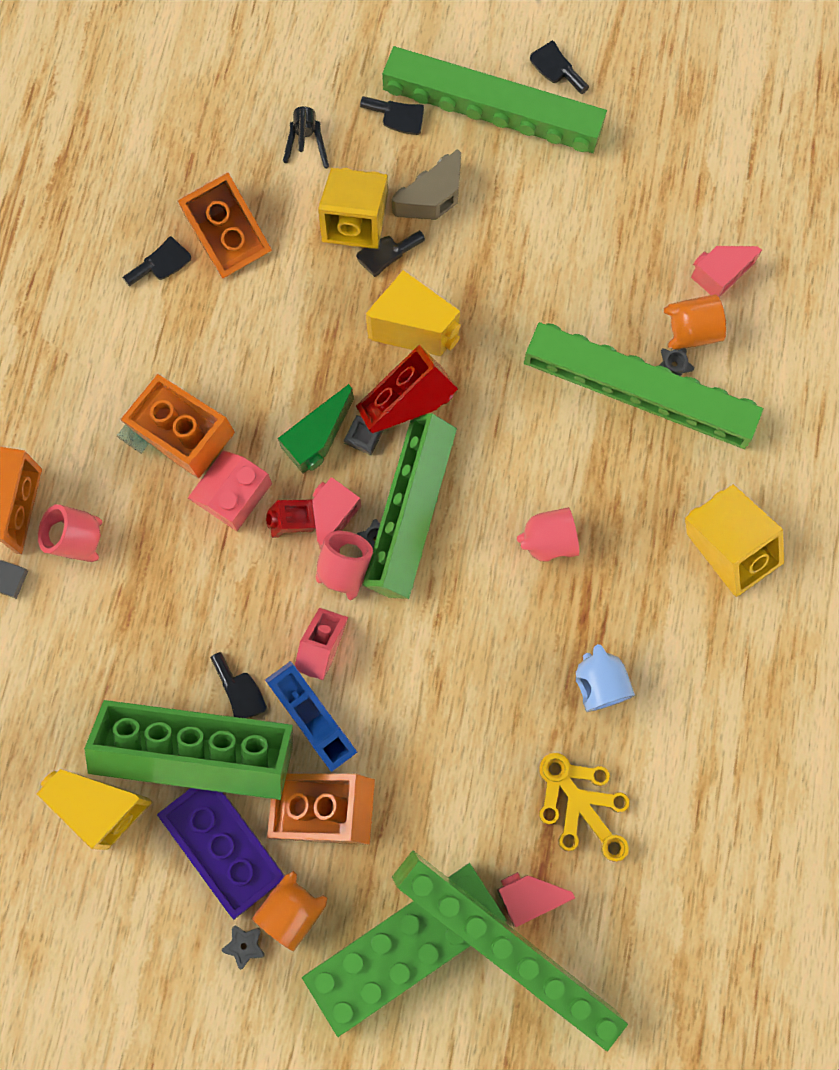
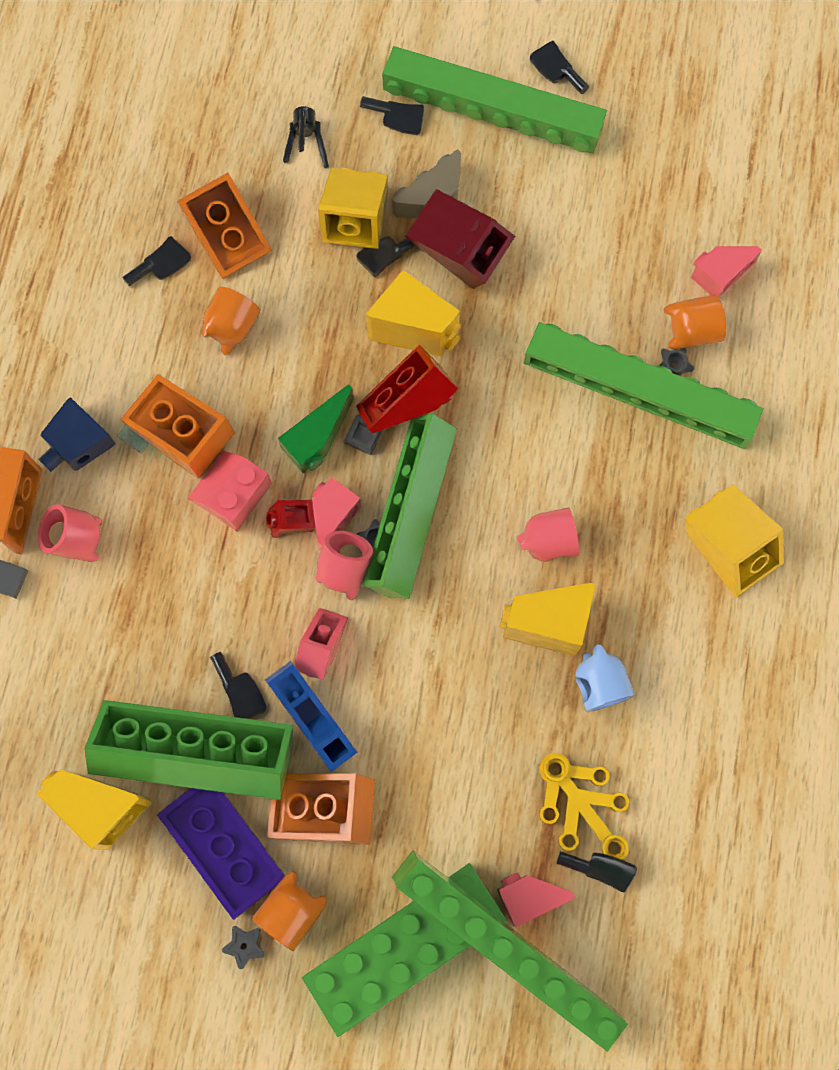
(73, 438): none -> dark blue torso
(229, 318): none -> orange piece
(460, 238): none -> dark red slope
(550, 618): none -> yellow slope
(603, 868): none -> black piece

